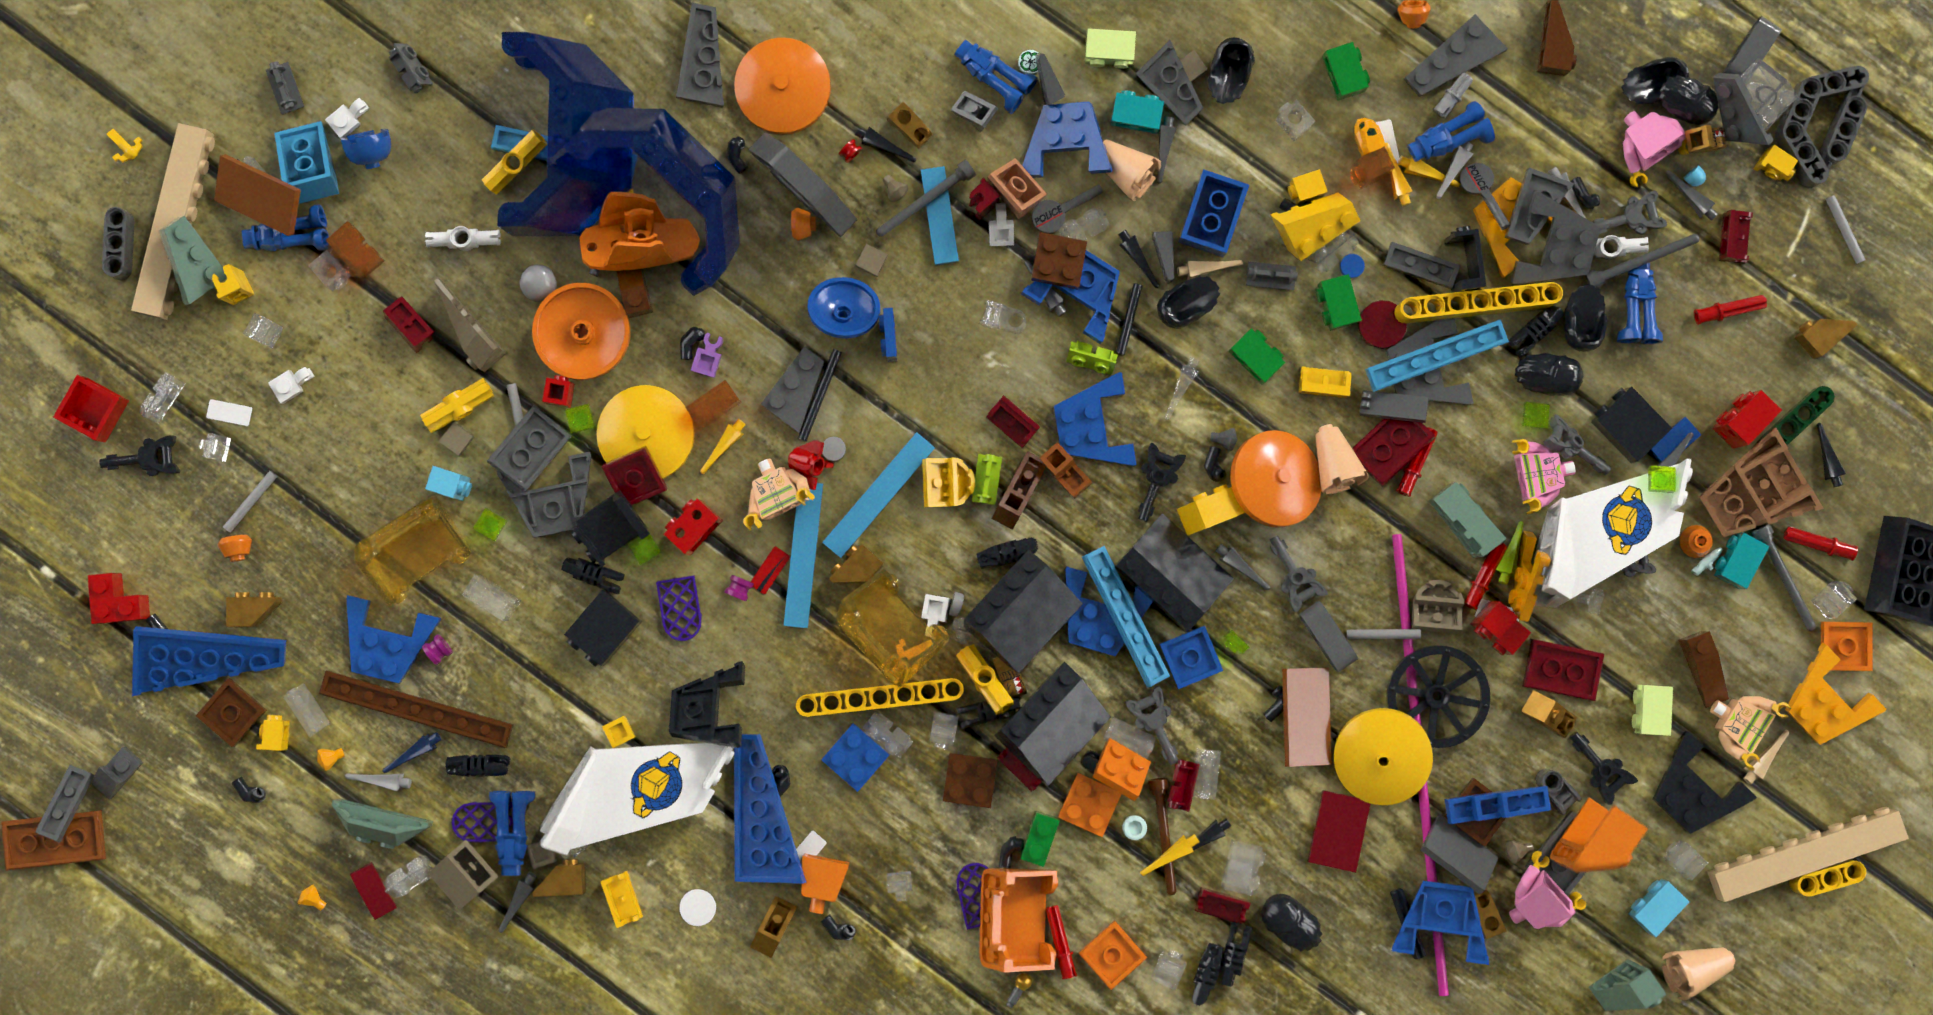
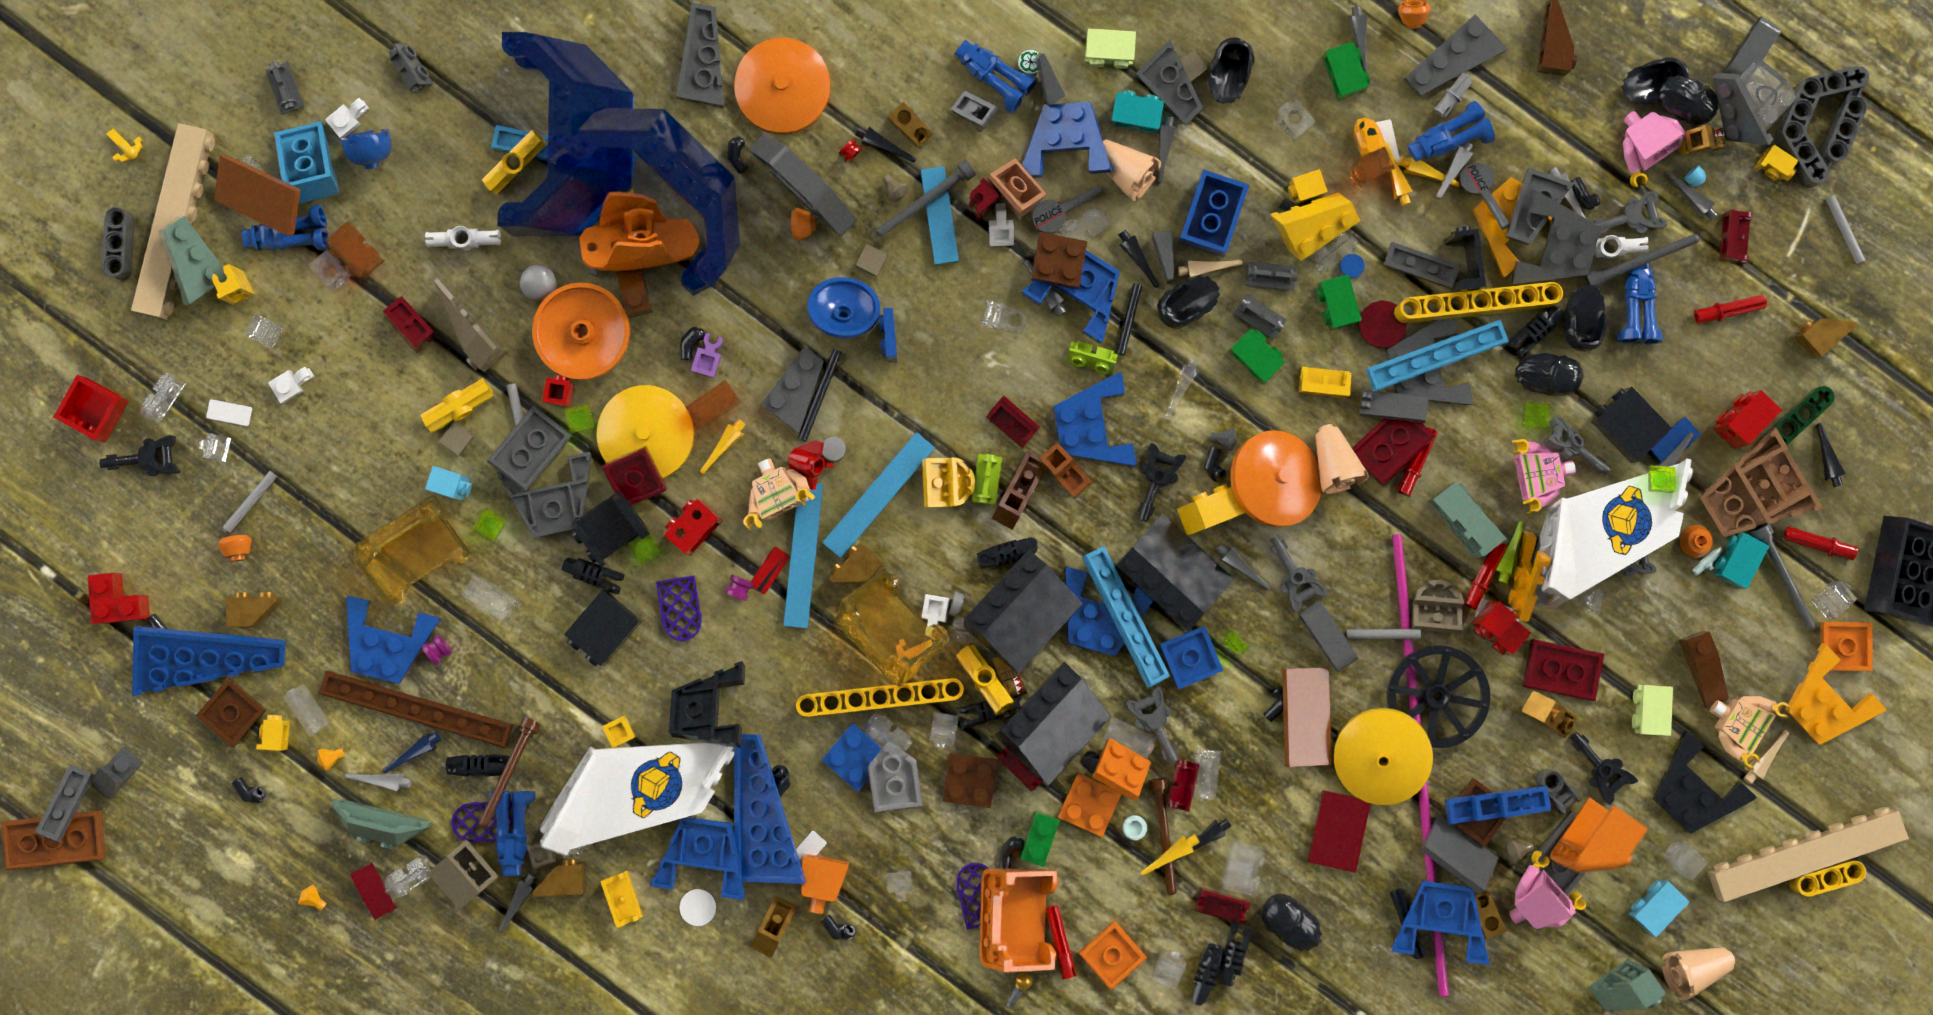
(527, 729): none -> reddish brown piece
(702, 845): none -> blue wing
(894, 780): none -> light grey tile
(1260, 316): none -> dark grey hinge
(1359, 28): none -> dark grey piece

